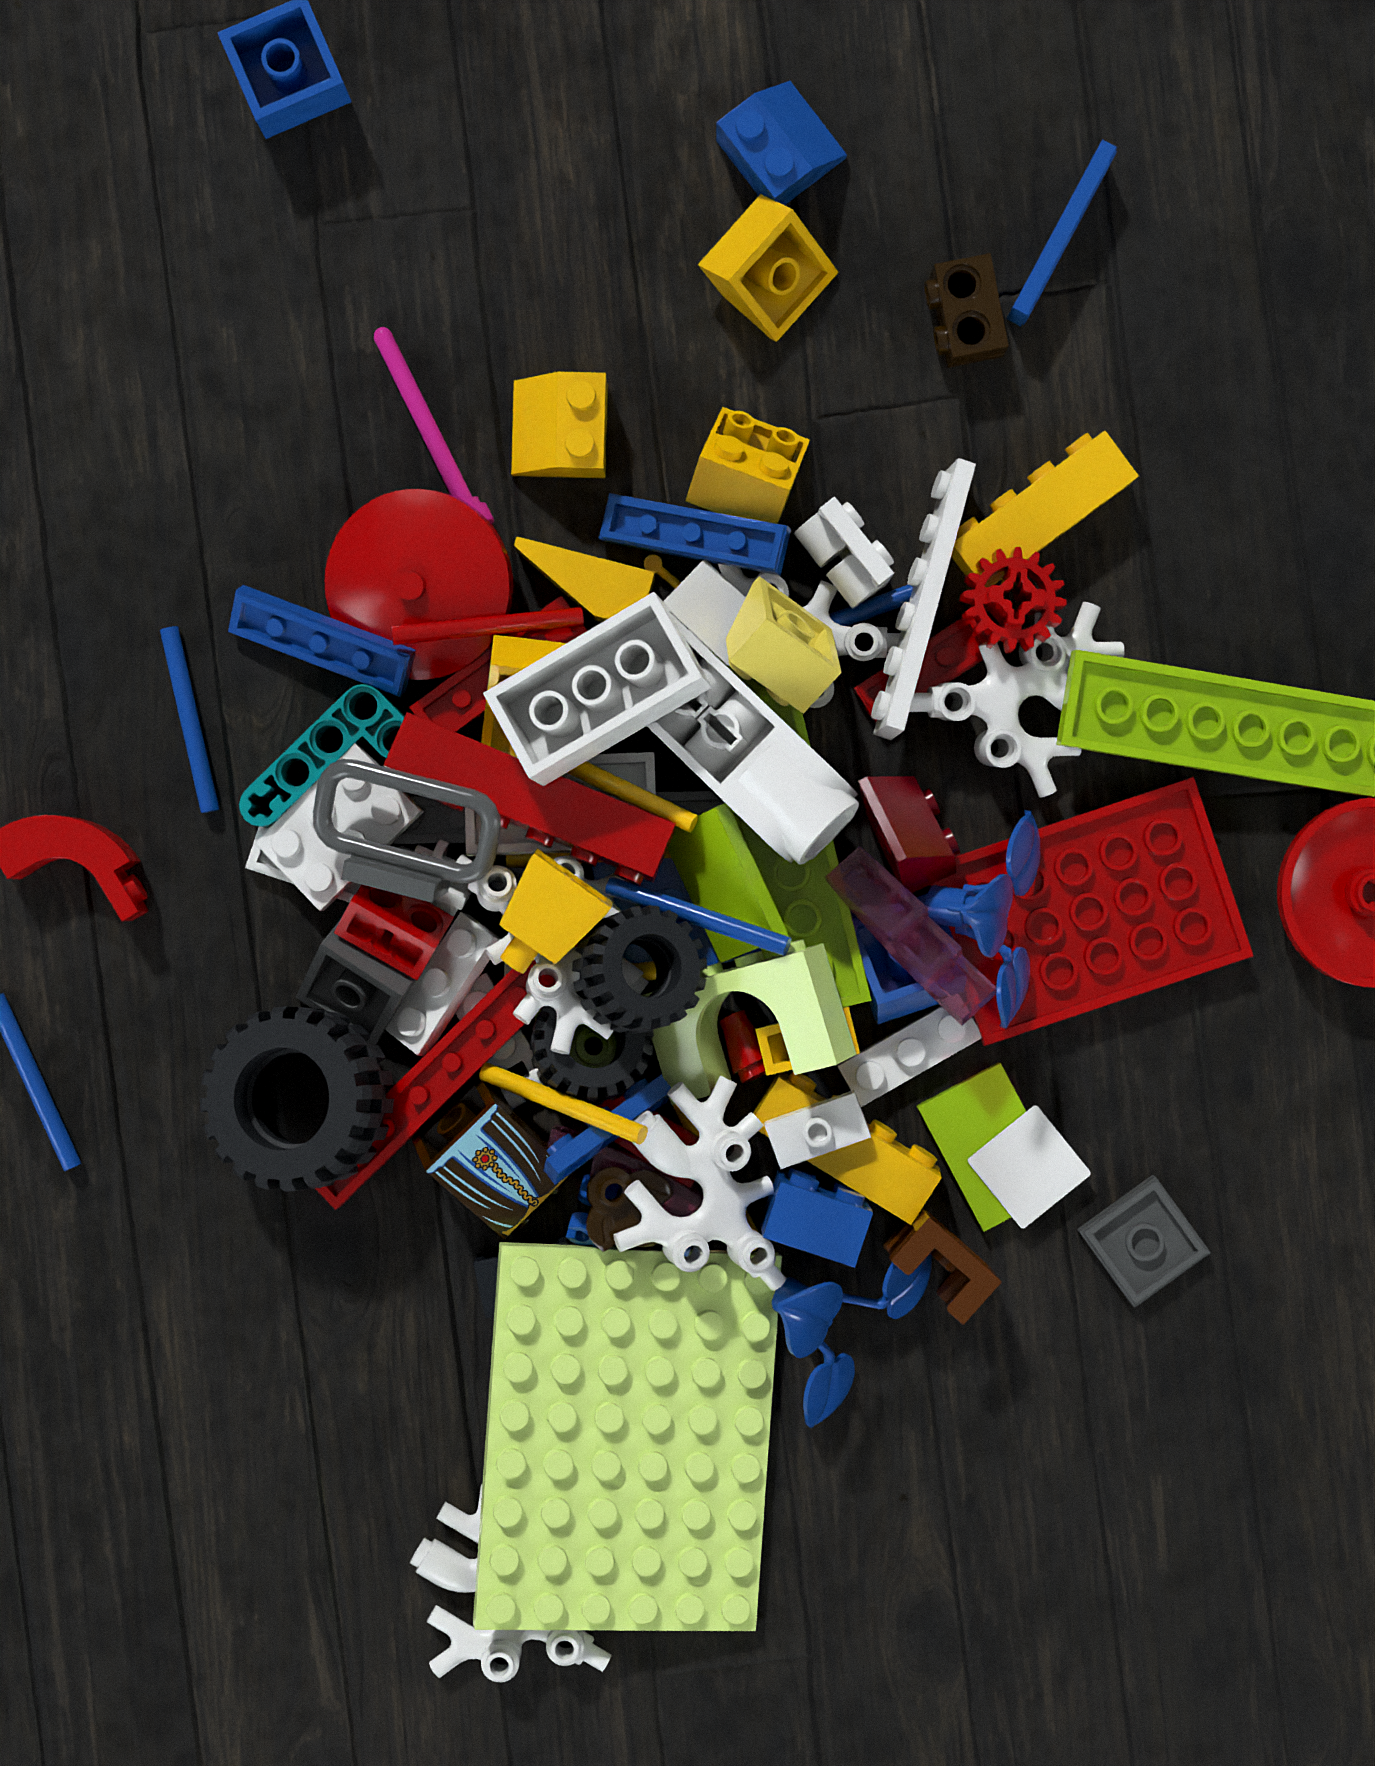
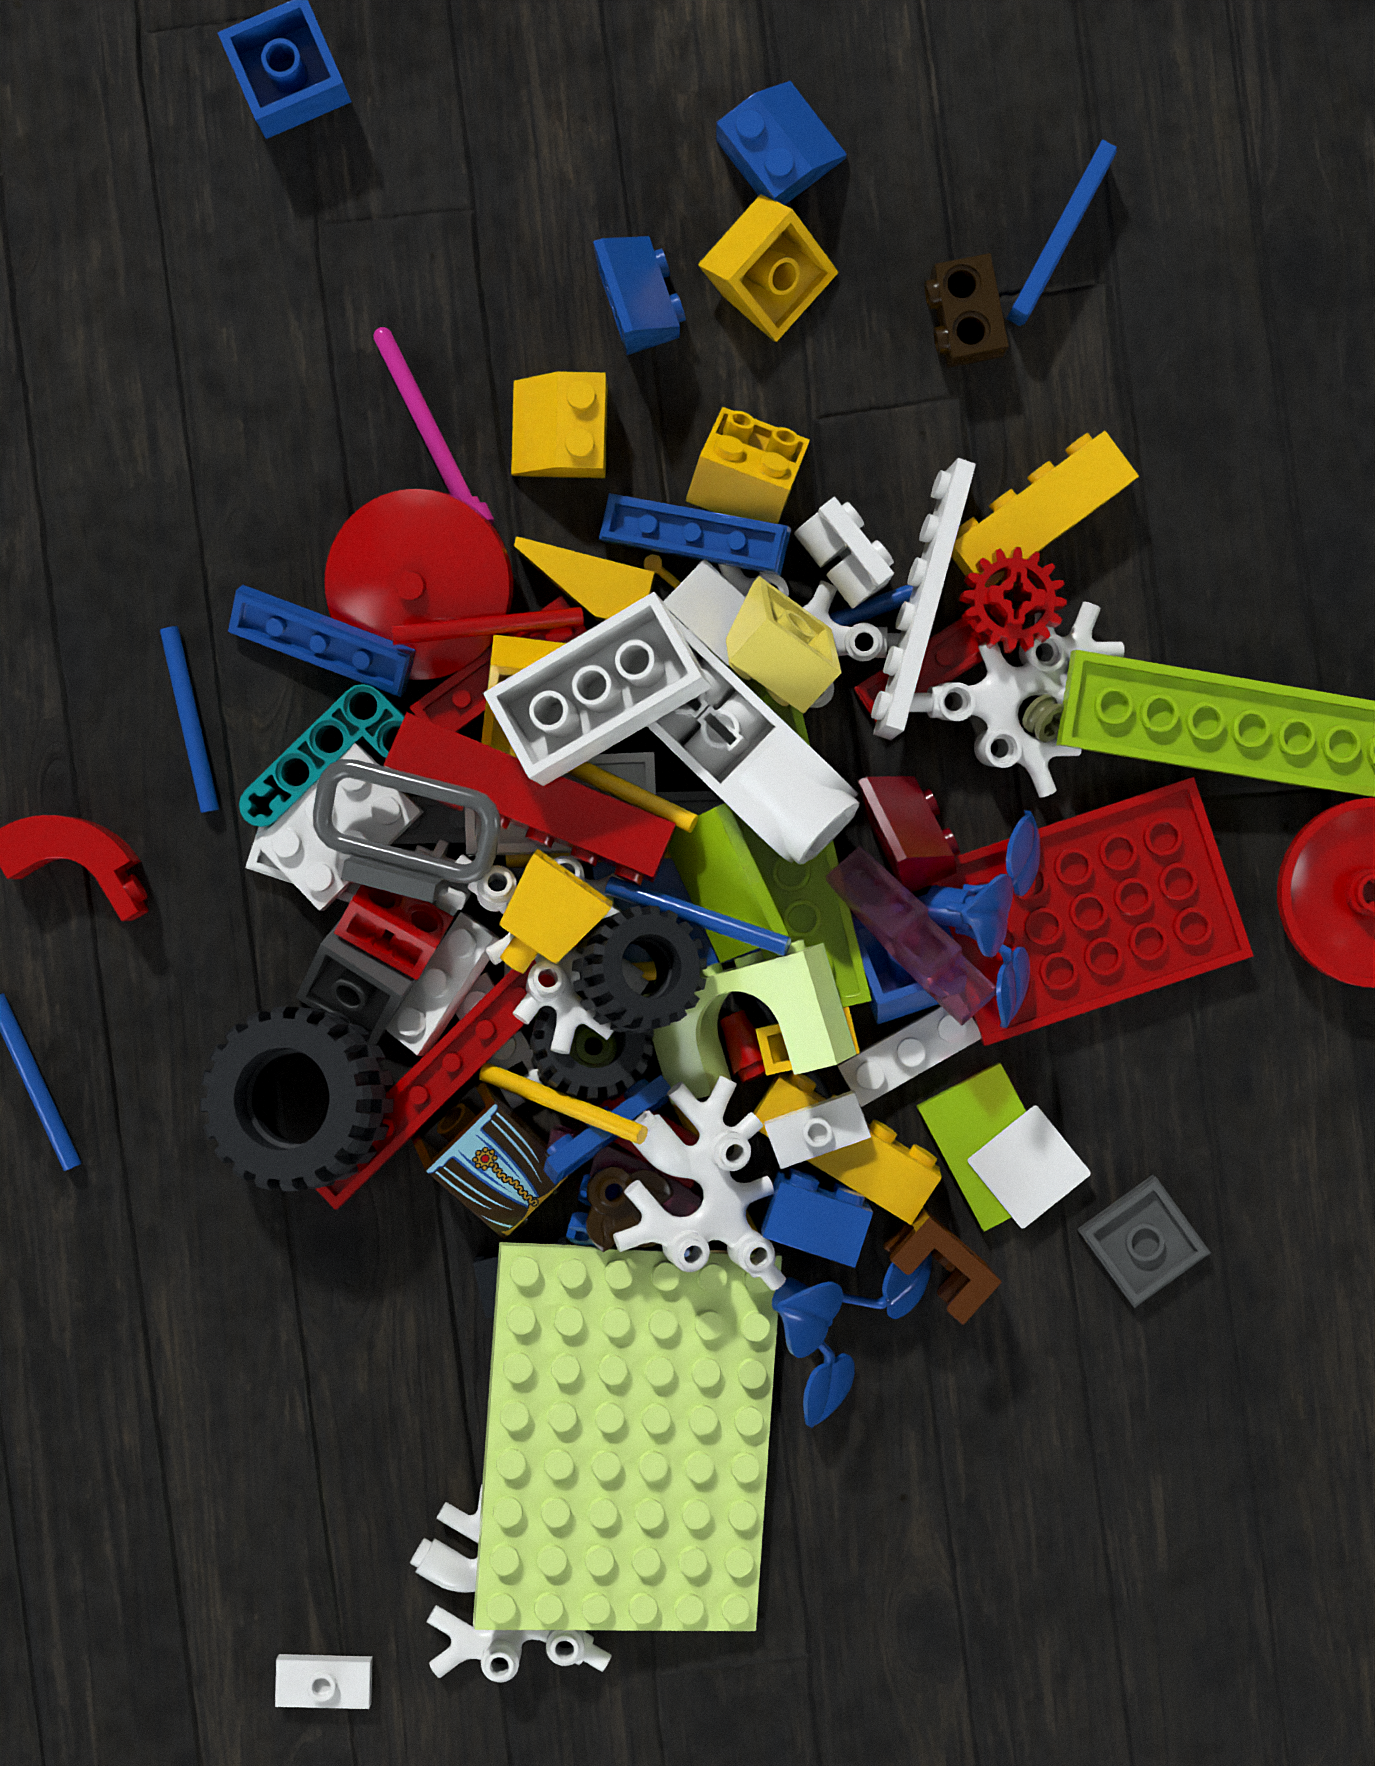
(323, 1681): none -> white plate
(637, 291): none -> blue slope
(1043, 717): none -> olive bush

